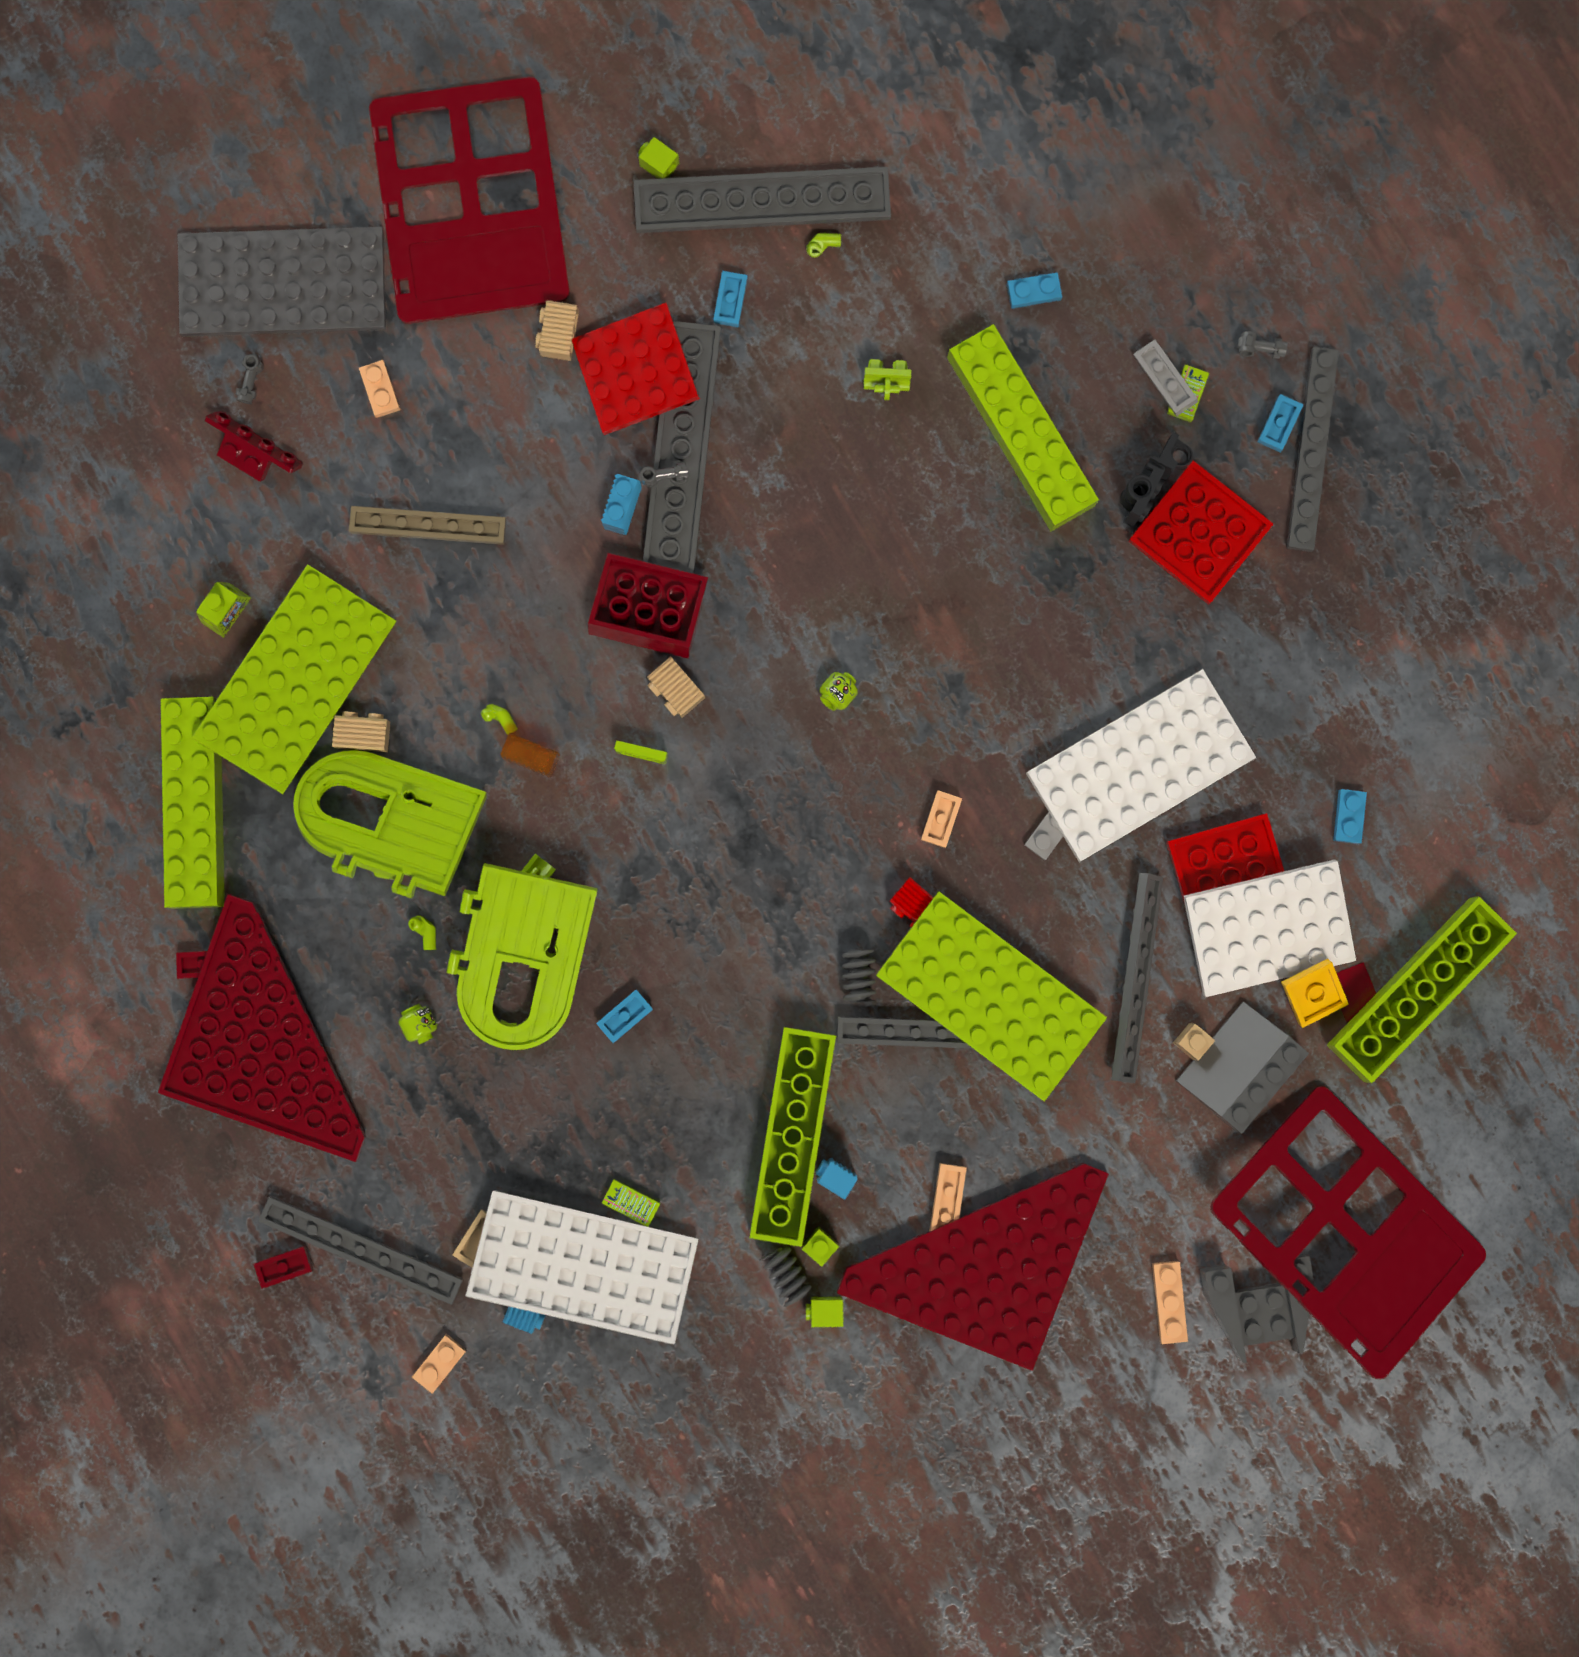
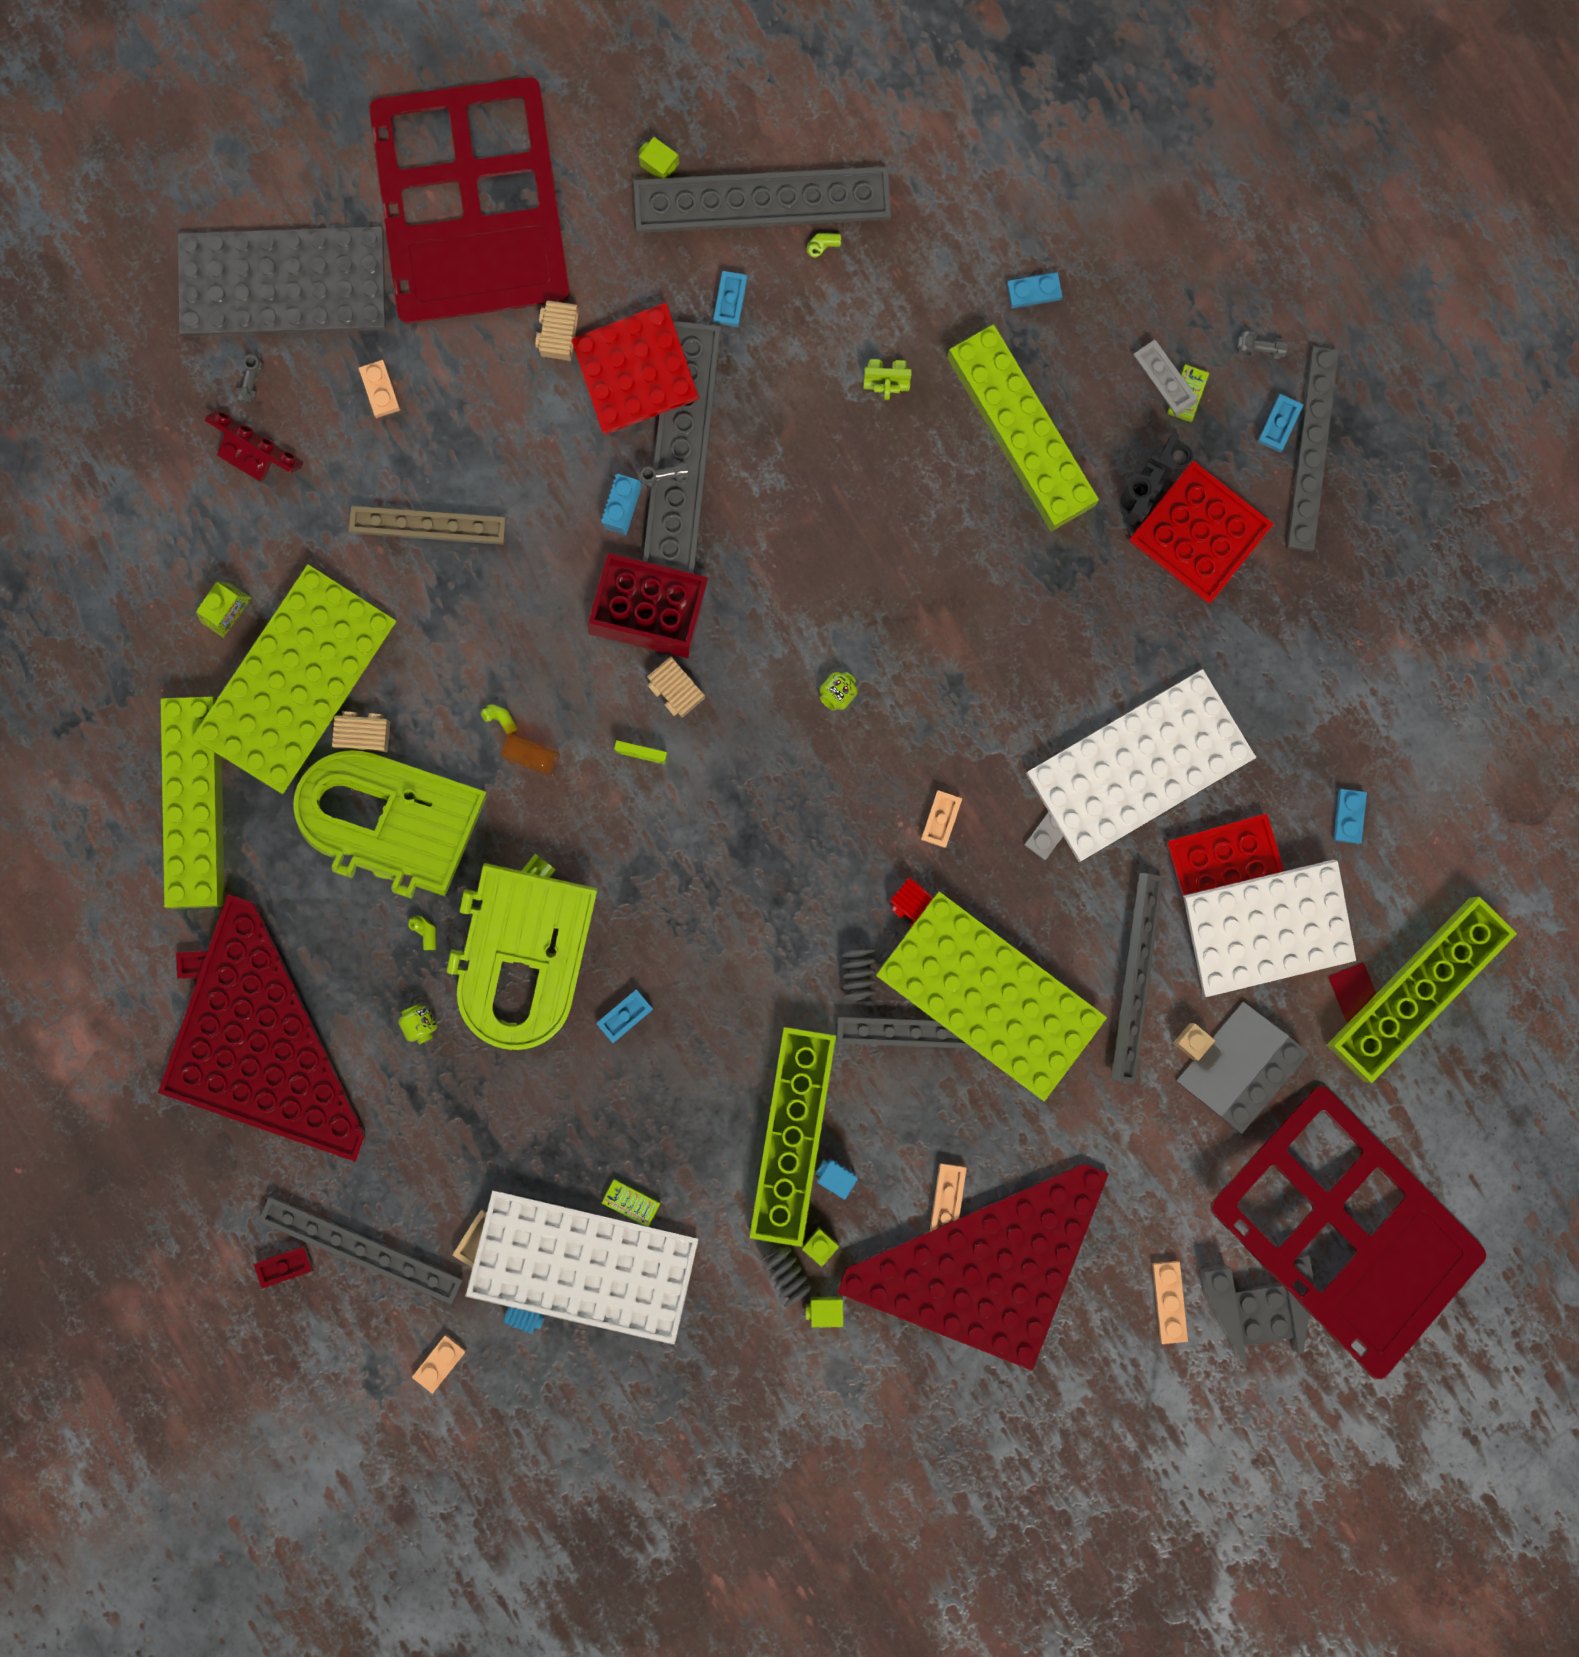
(1315, 993): yellow plate -> none

